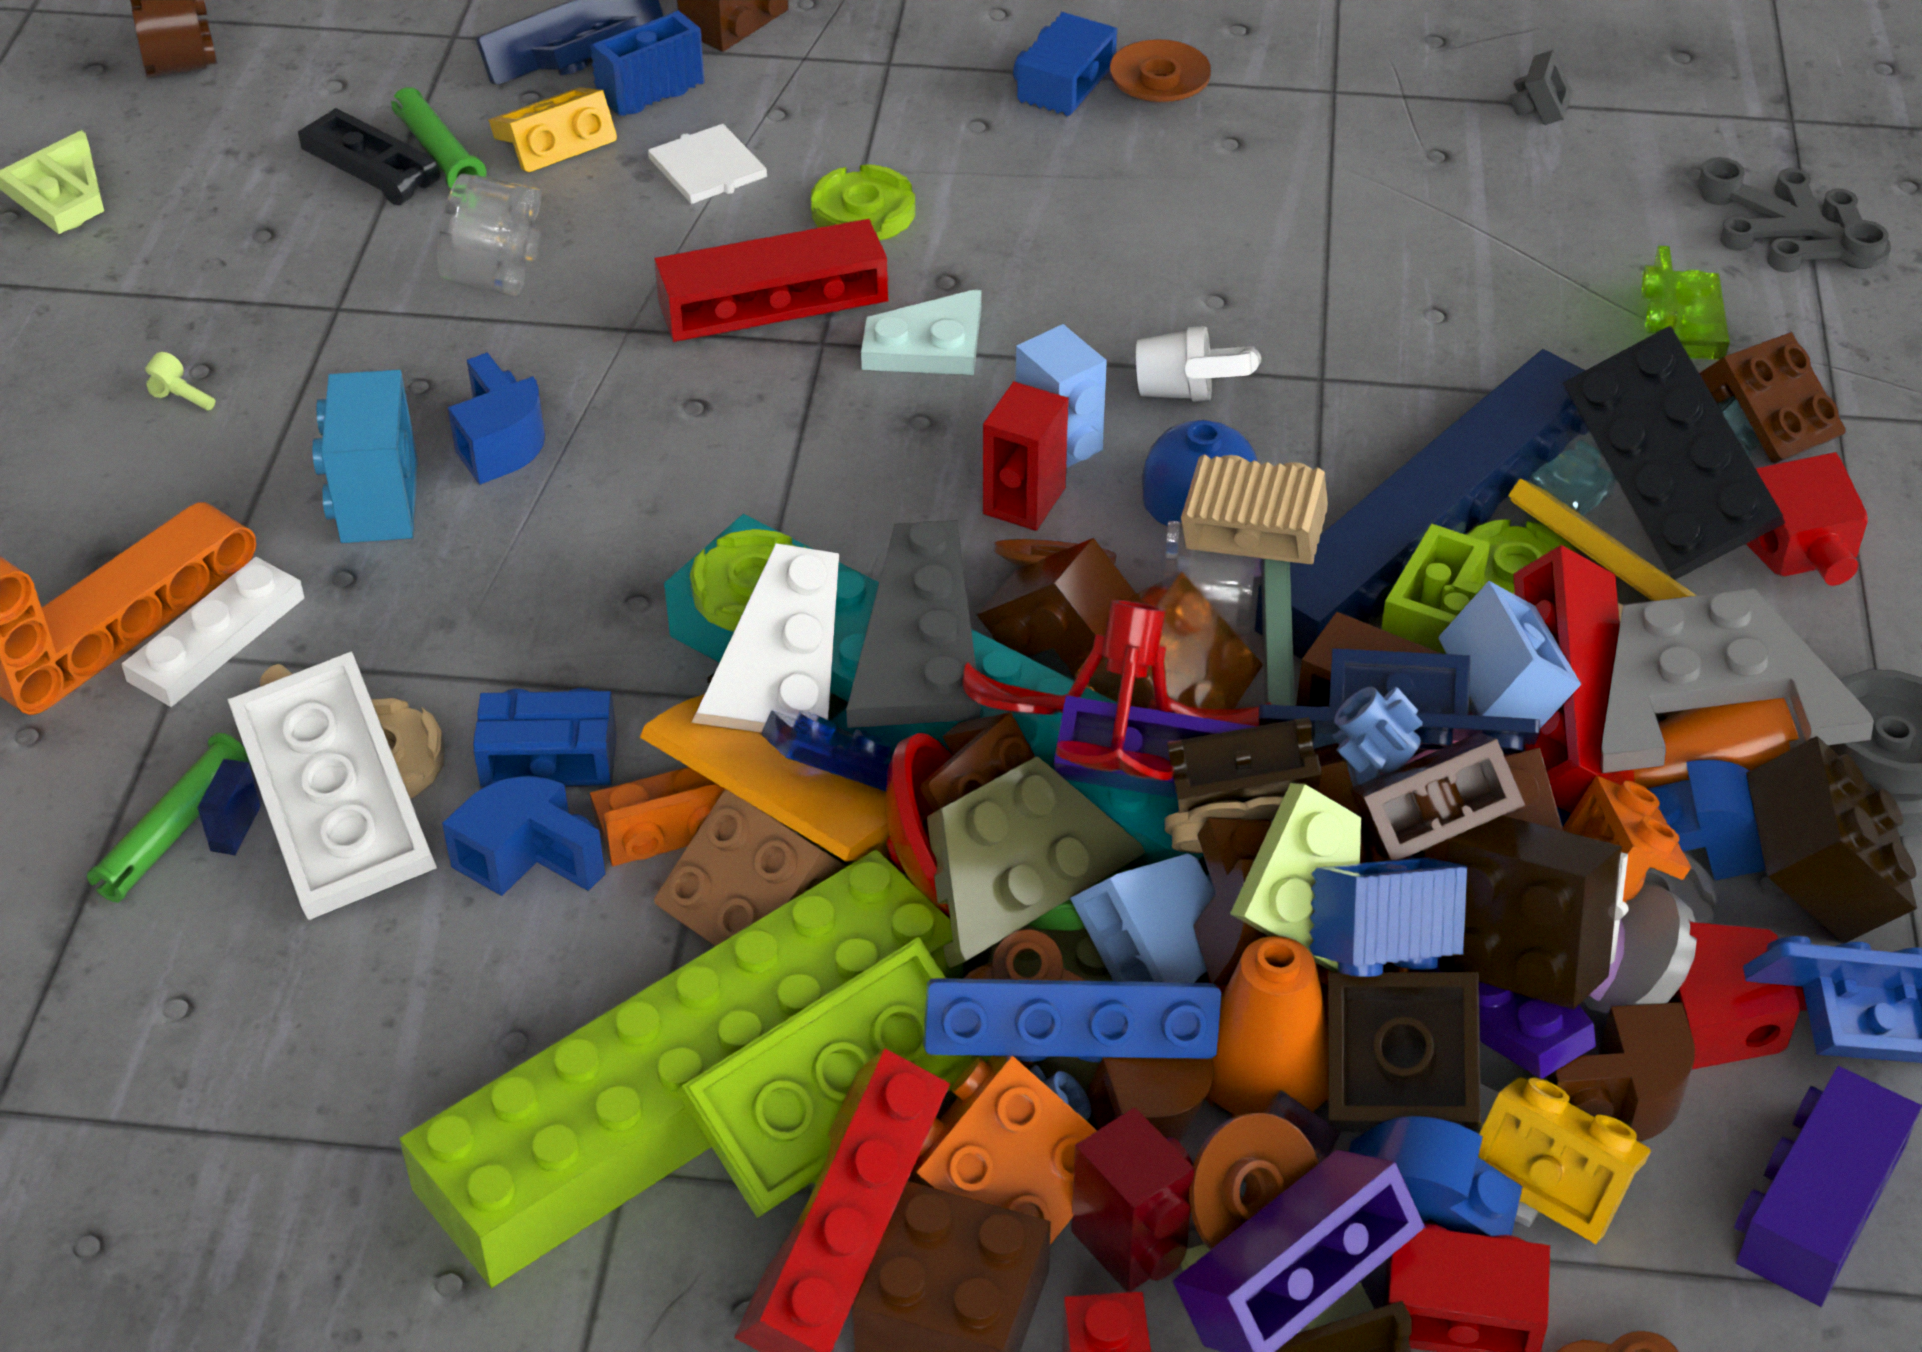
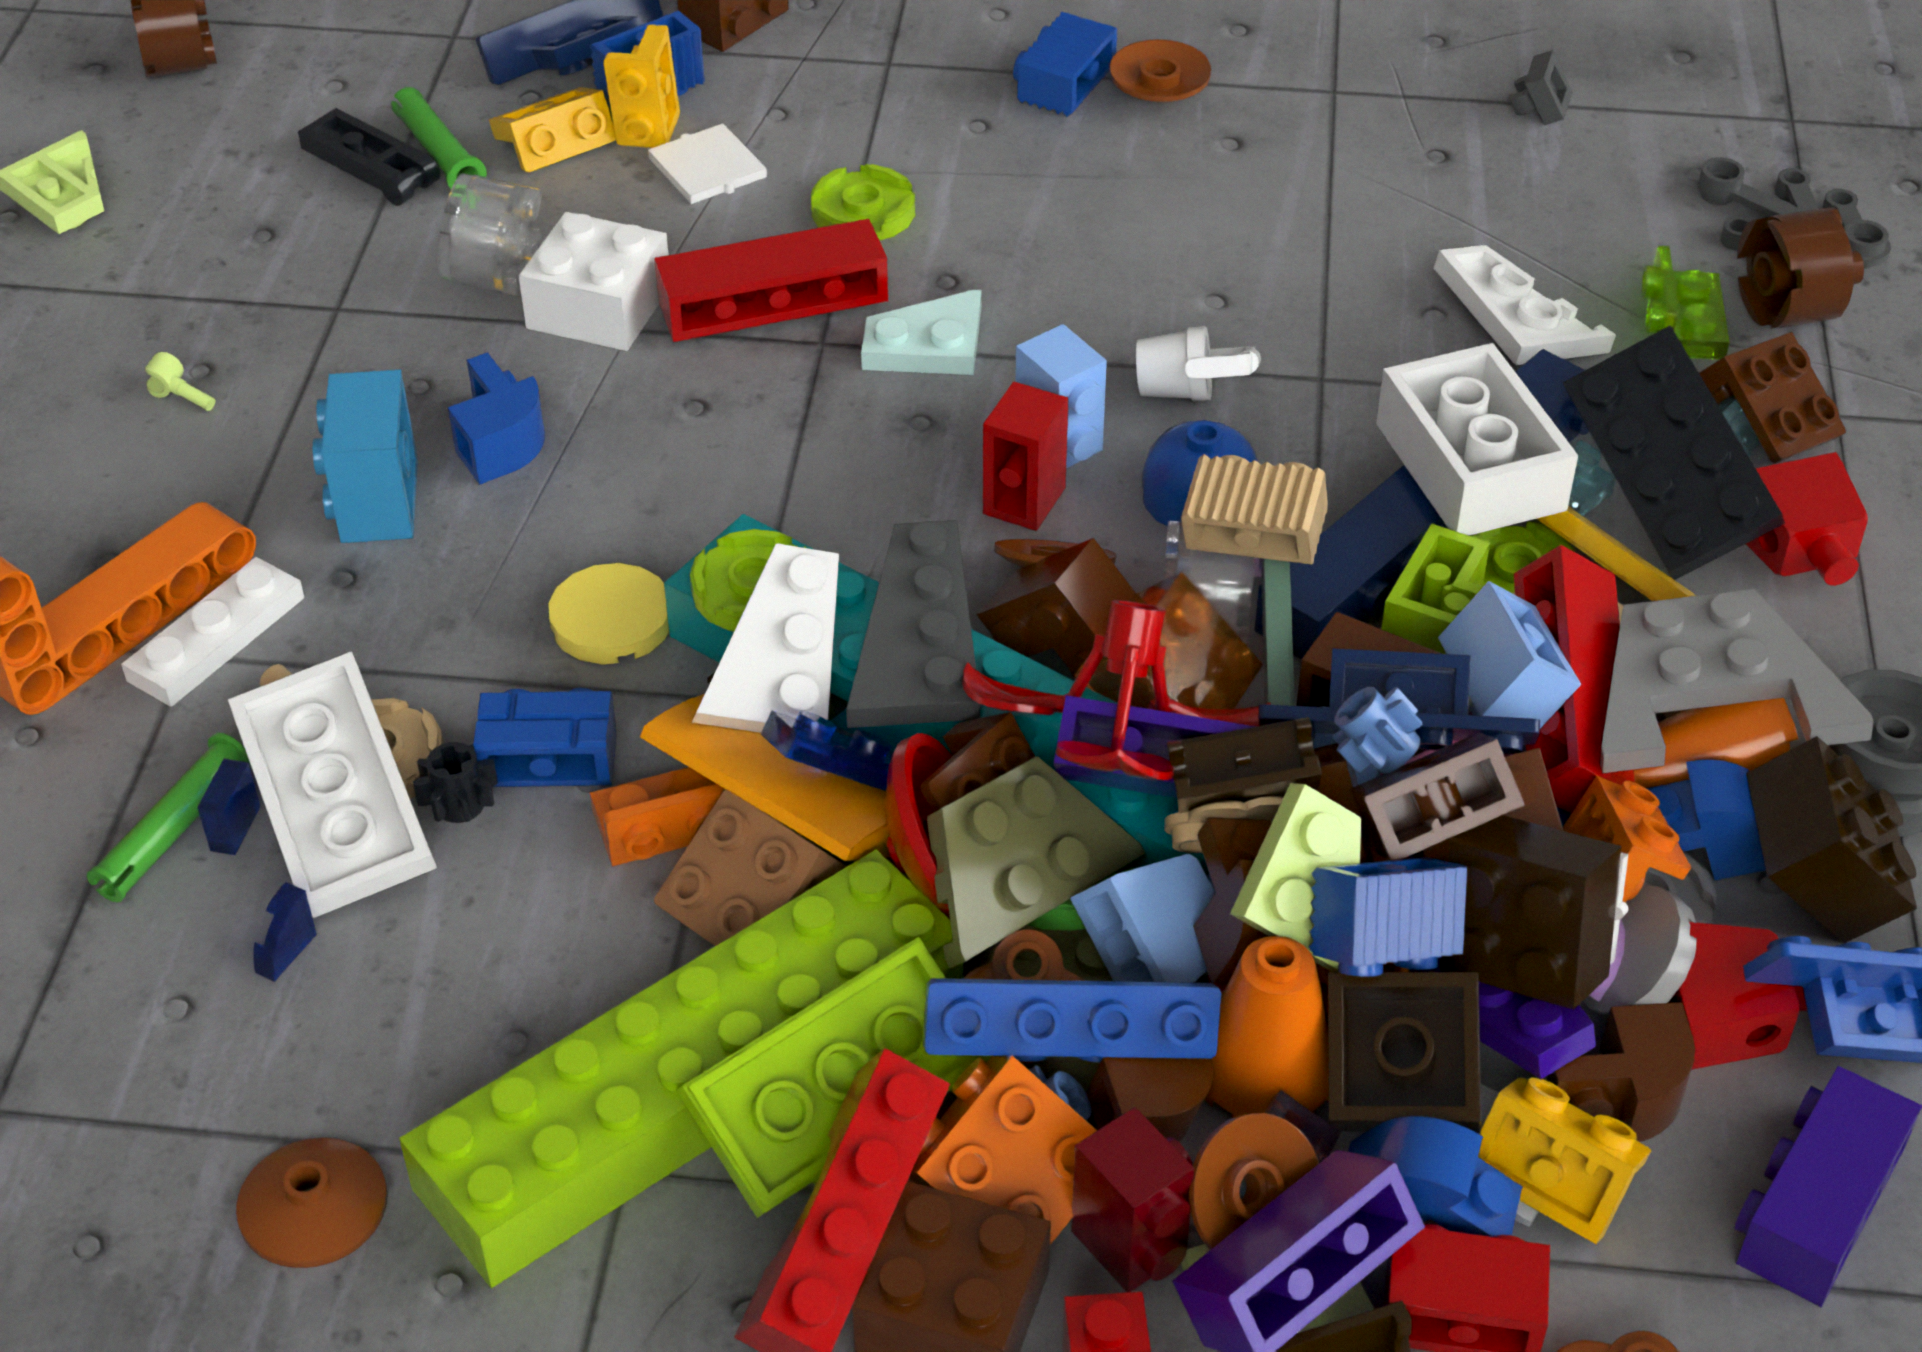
(287, 934): none -> clear blue tile
(316, 1224): none -> dark orange dish
(455, 782): none -> black gear
(521, 824): blue brick -> none
(593, 281): none -> white brick
(609, 613): none -> light yellow tile
(643, 91): none -> yellow bracket
(1476, 440): none -> white brick
(1513, 311): none -> white wing
(1798, 268): none -> reddish brown brick

